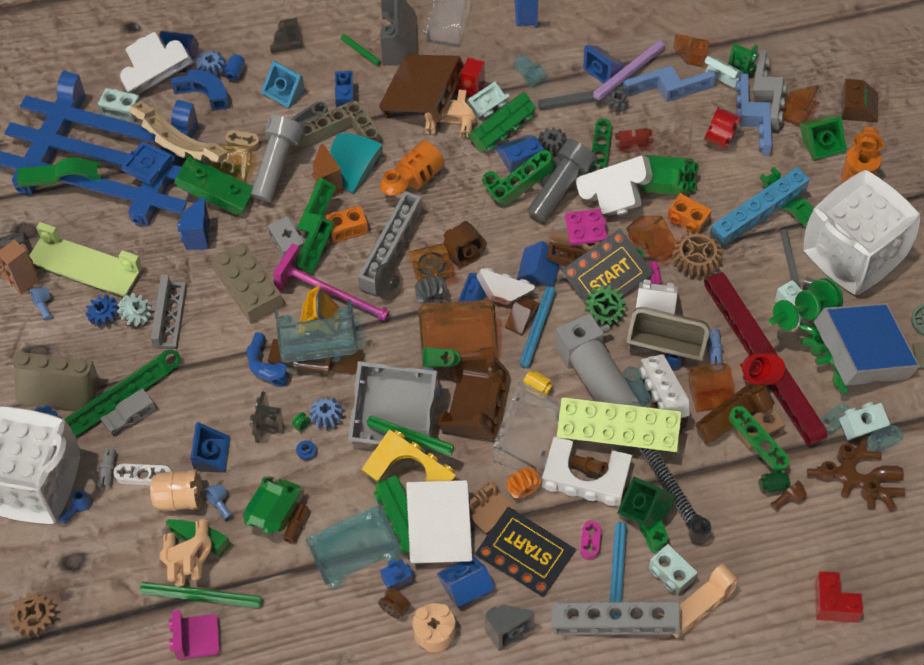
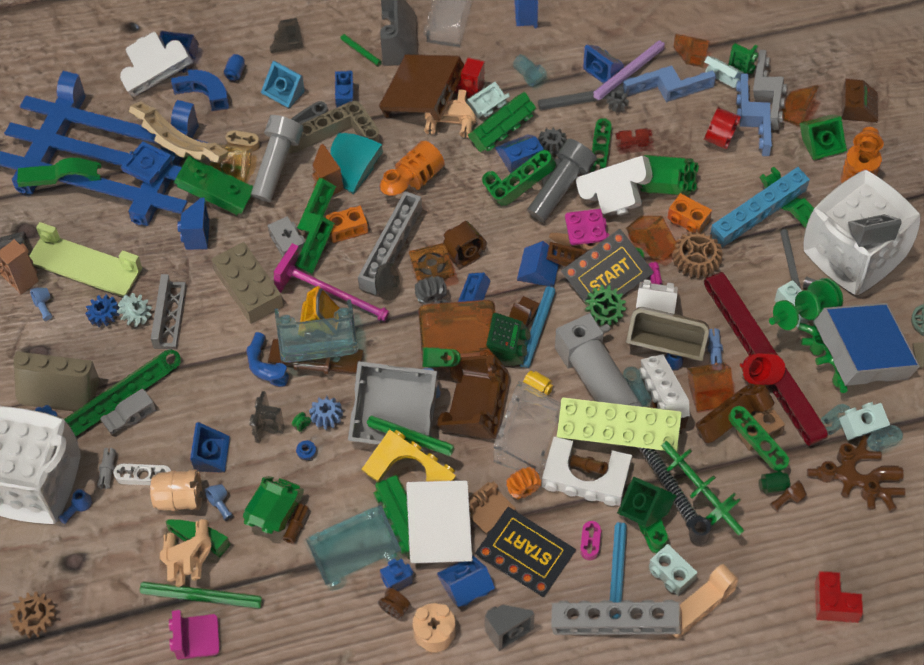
(117, 104): light aqua brick -> none
(212, 63): medium blue gear -> none
(503, 287): white slope -> none
(508, 339): none -> dark green slope
(721, 507): none -> green piece
(874, 229): none -> dark grey slope

